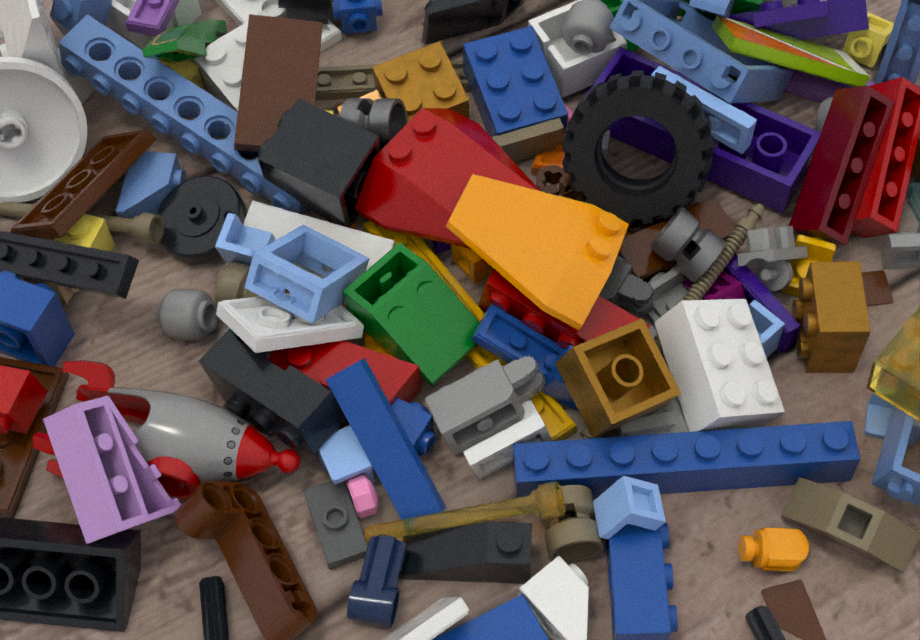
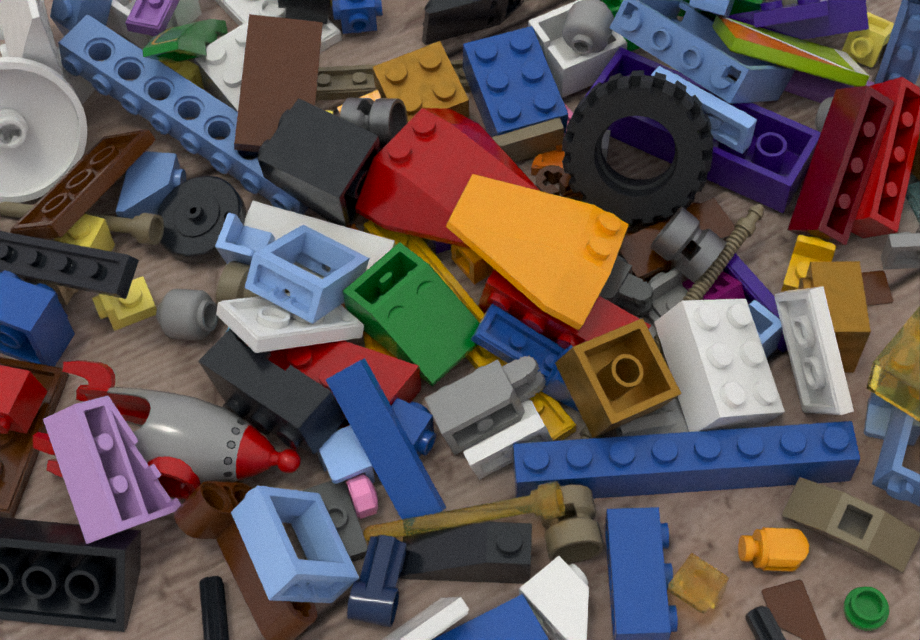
(127, 311): none -> light yellow bracket
(284, 576): none -> light blue window
(630, 503): light blue panel -> none
(698, 584): none -> clear yellow bracket
(772, 249): light grey hips -> none
(813, 351): none -> white tile
(866, 608): none -> green plate

